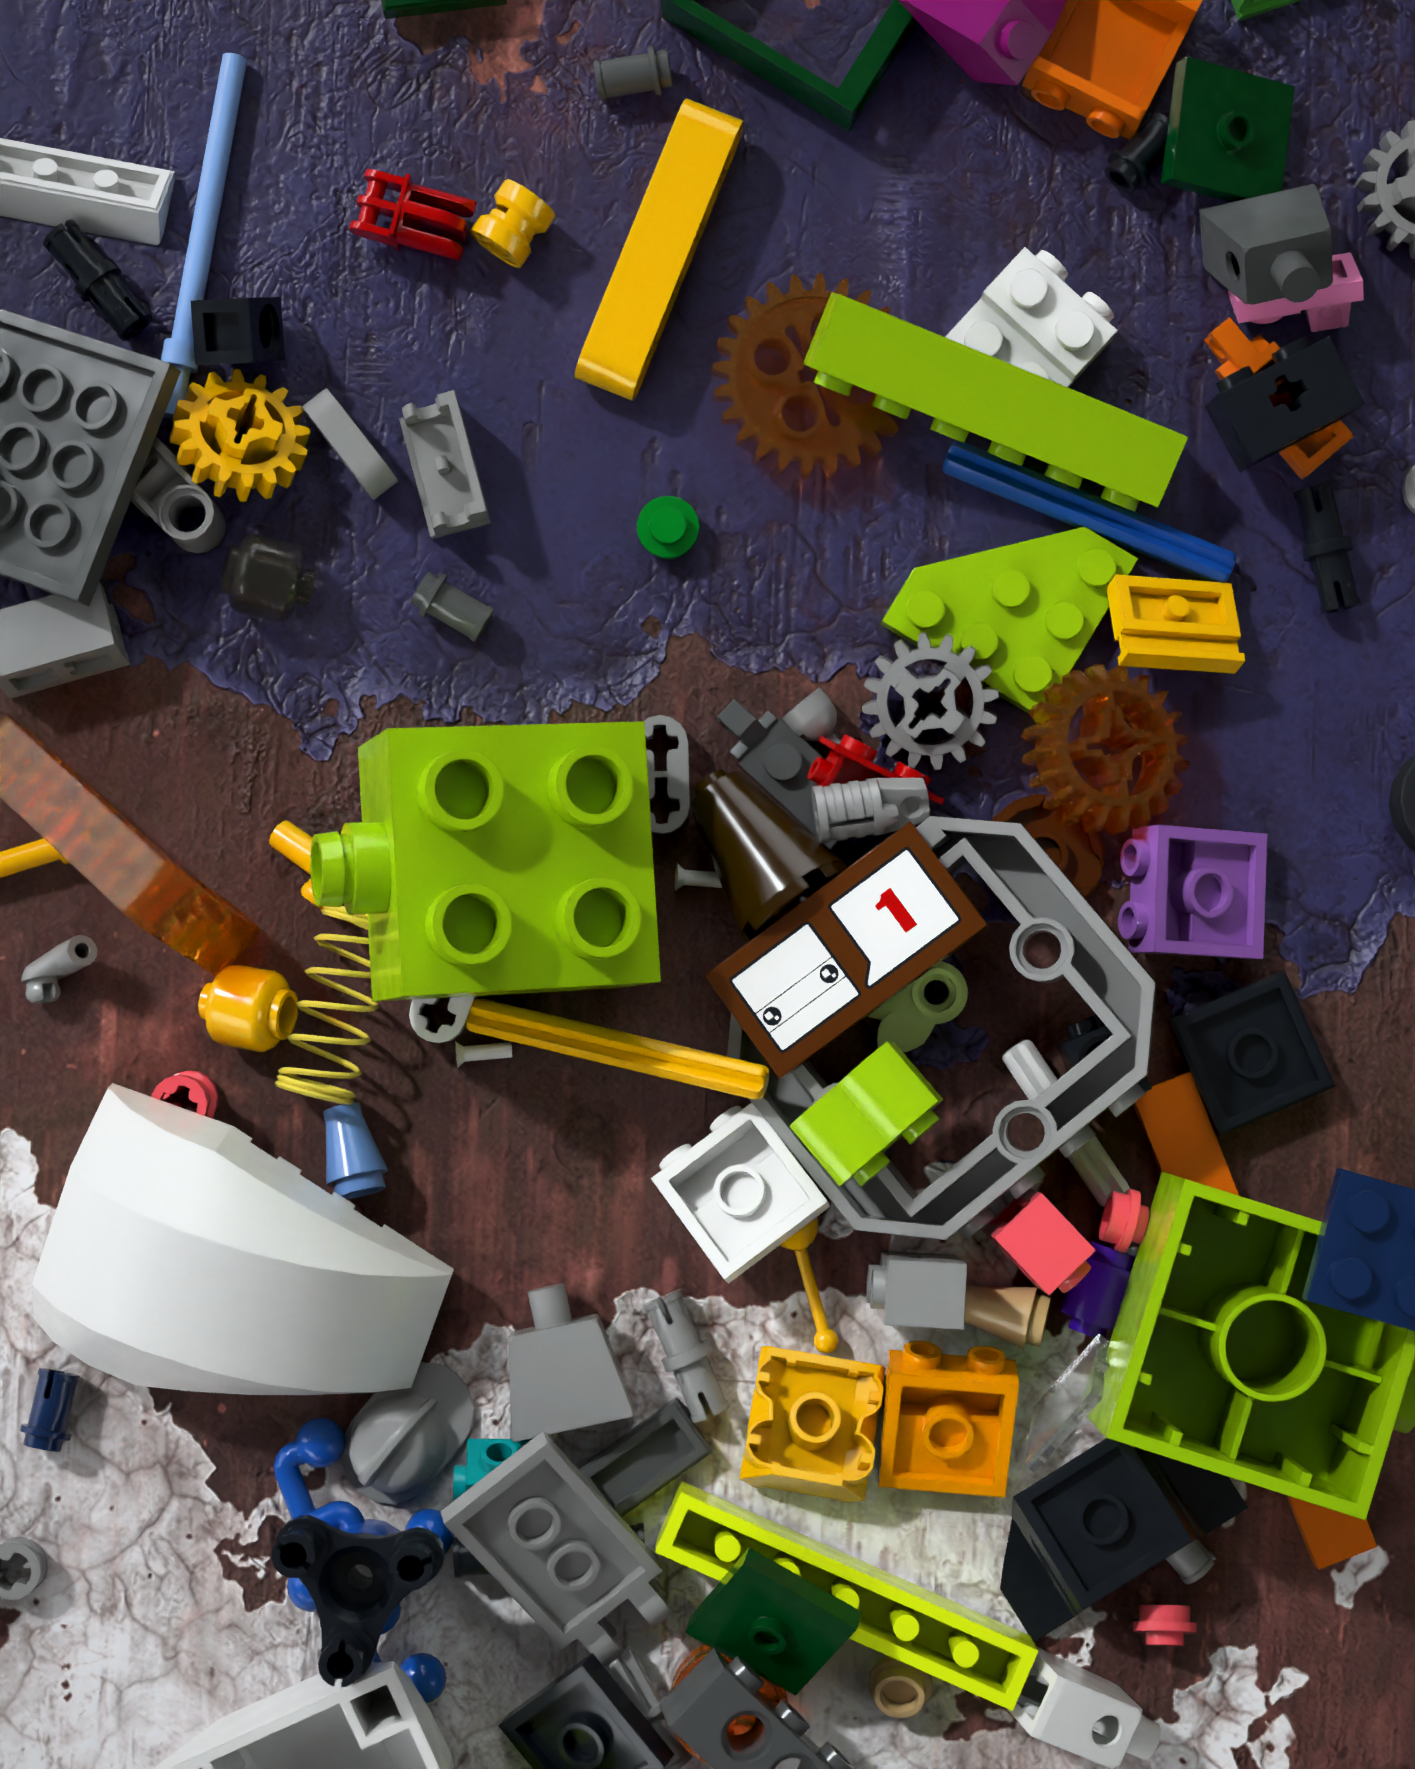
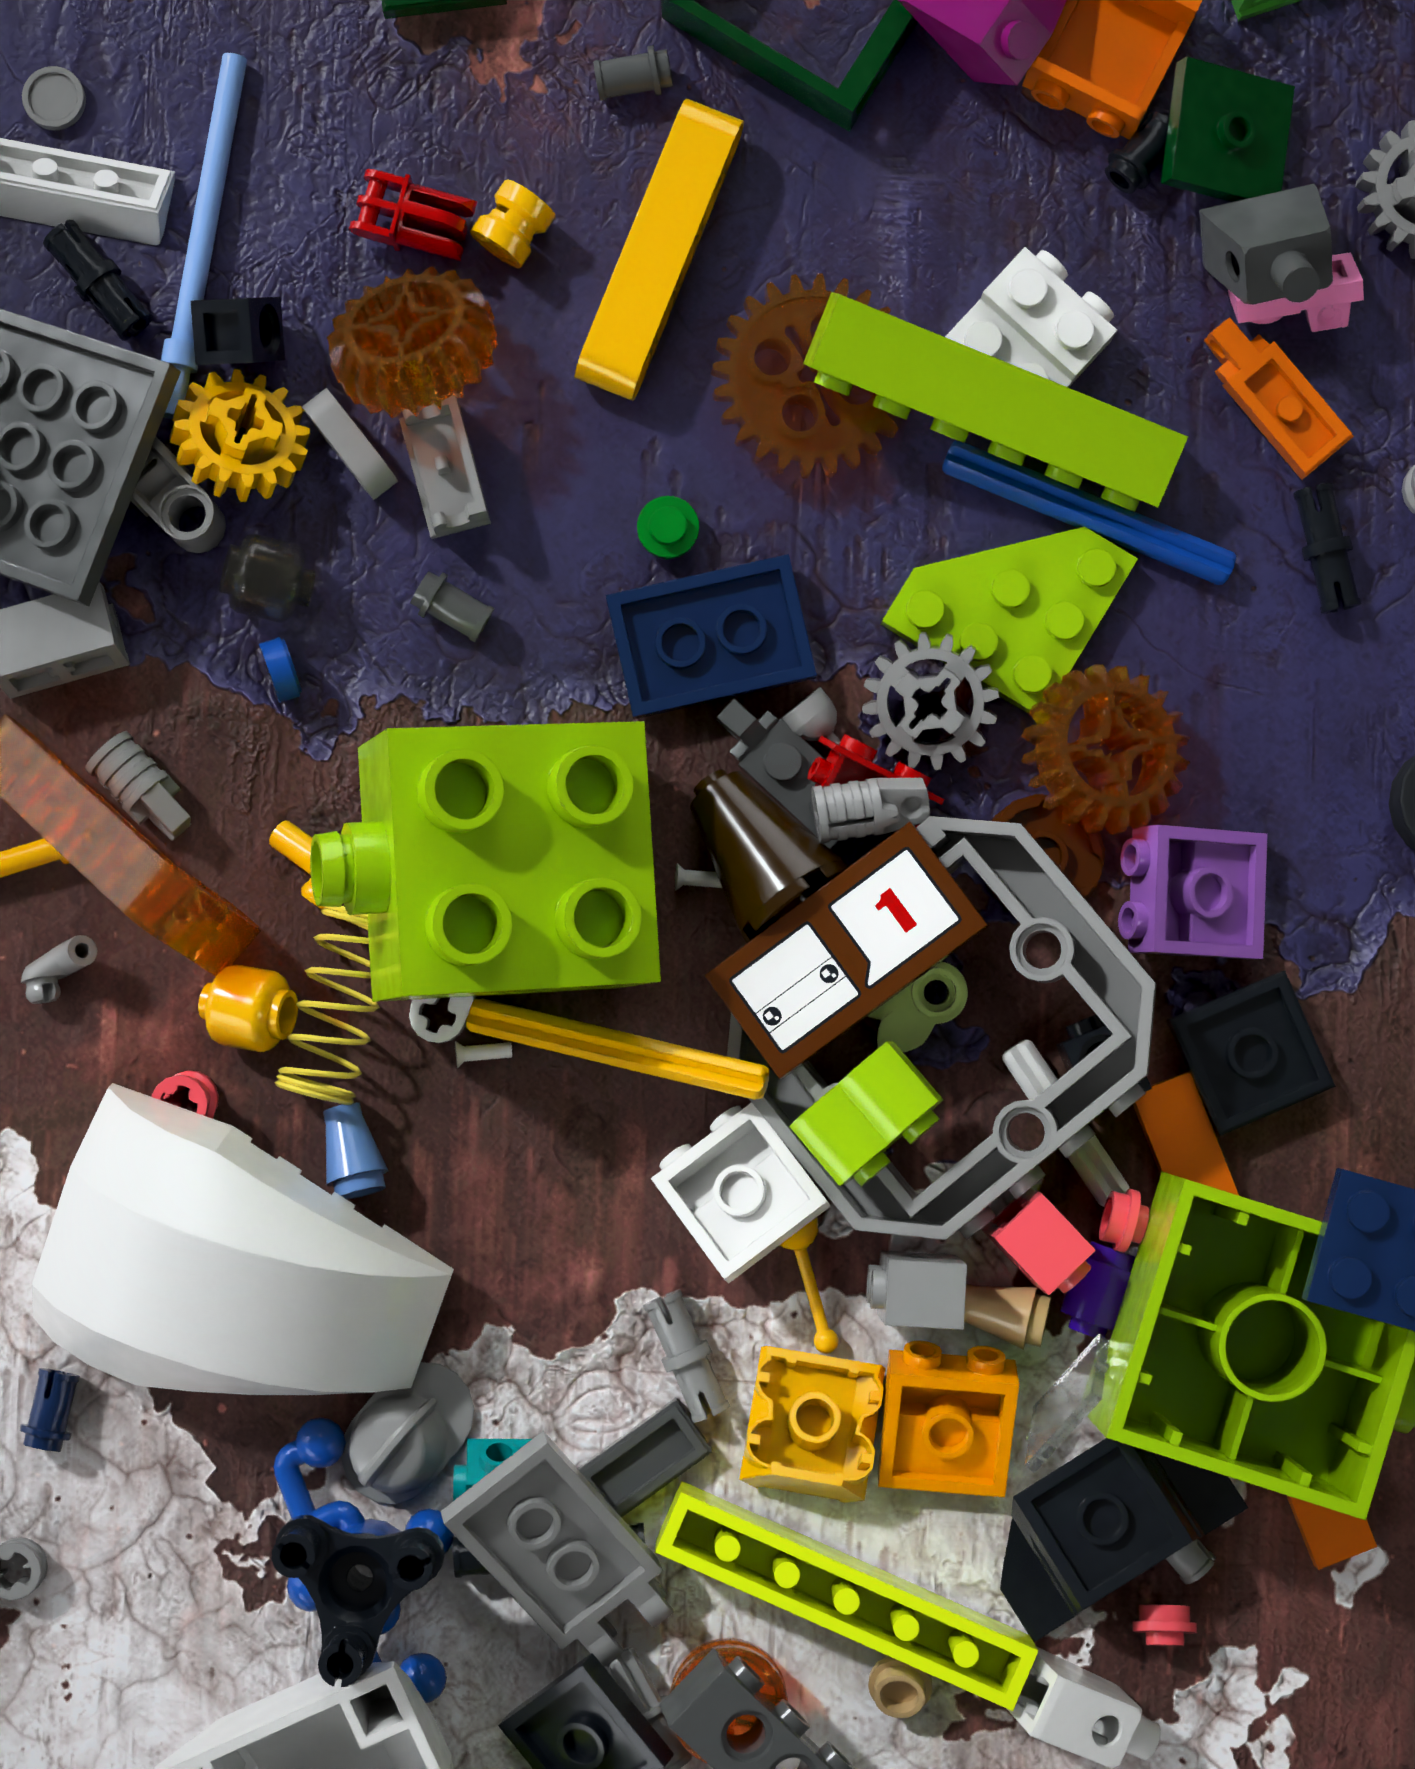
(53, 98): none -> light grey piece
(139, 785): none -> light grey hinge
(280, 669): none -> blue tile
(412, 342): none -> clear orange gear
(563, 1370): light grey torso -> none
(676, 774): light grey beam -> none
(711, 636): none -> dark blue plate
(773, 1621): dark green plate -> none
(1175, 624): yellow plate -> none
(1319, 392): black brick -> none

